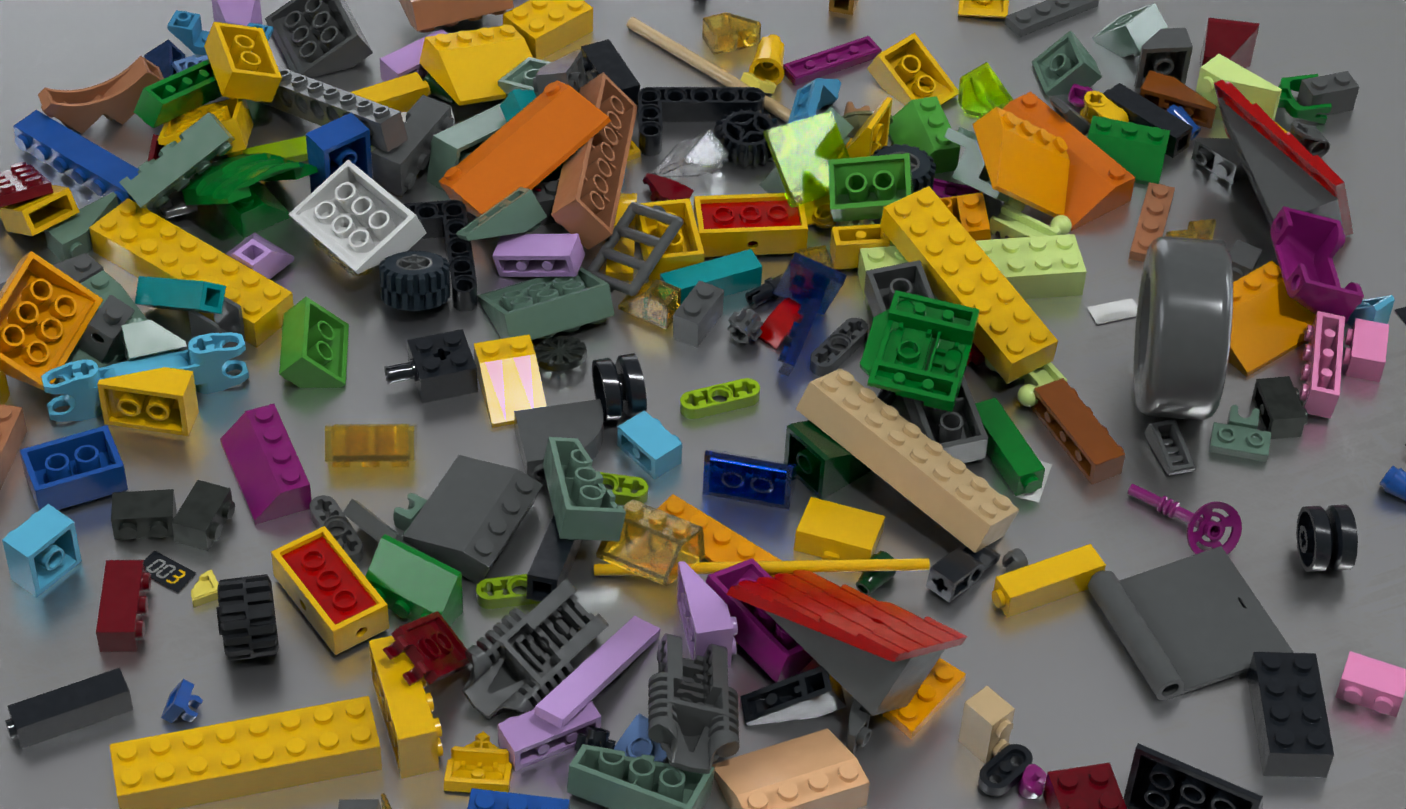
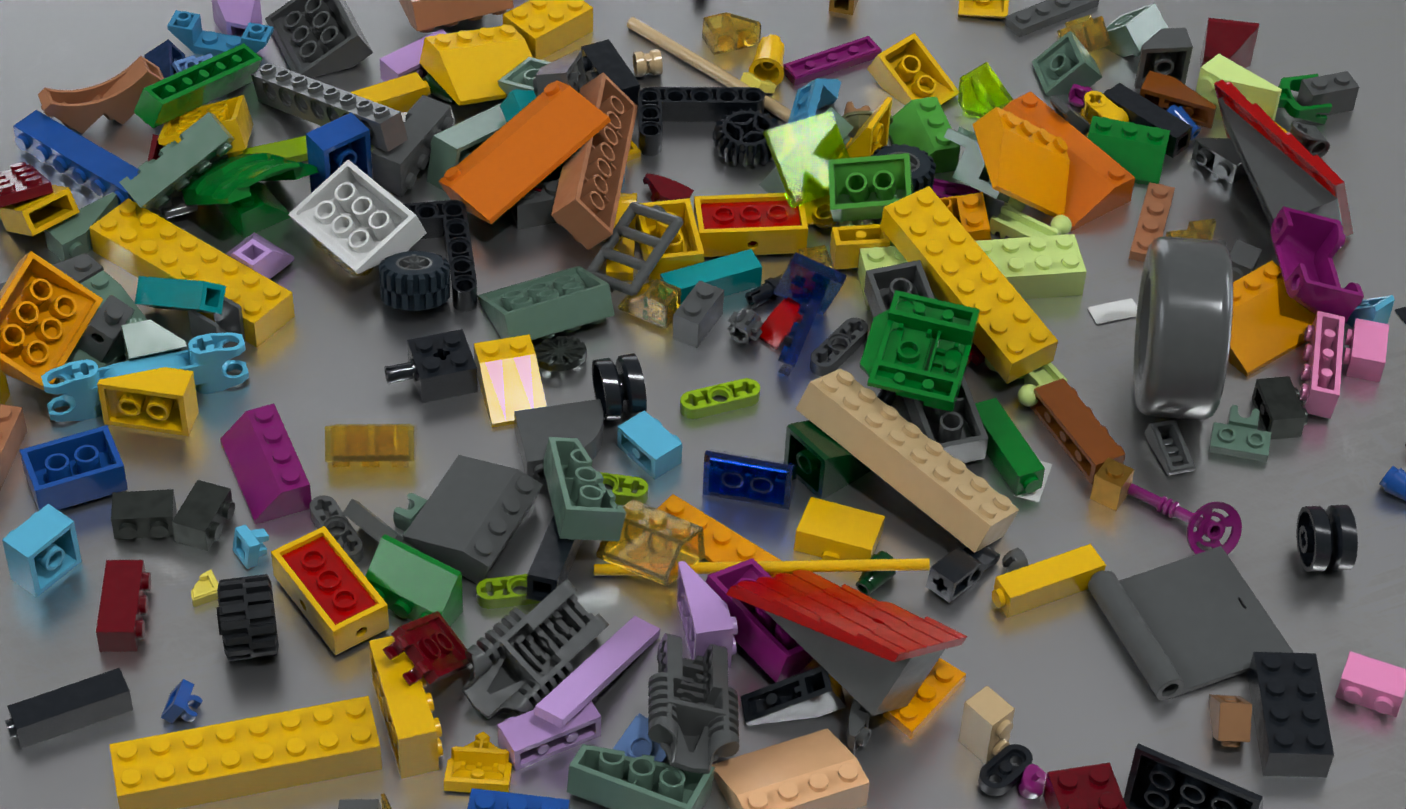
(167, 571): black sticker -> none
(242, 62): yellow brick -> none
(249, 545): none -> medium azure tile
(313, 347): bright green slope -> none
(513, 215): sand green slope -> none
(538, 255): lavender brick -> none
(595, 737): black gear -> none
(647, 63): none -> tan wheel
(693, 157): clear slope -> none
(1089, 31): none -> clear yellow slope
(1112, 484): none -> pearl gold brick
(1230, 719): none -> medium nougat slope

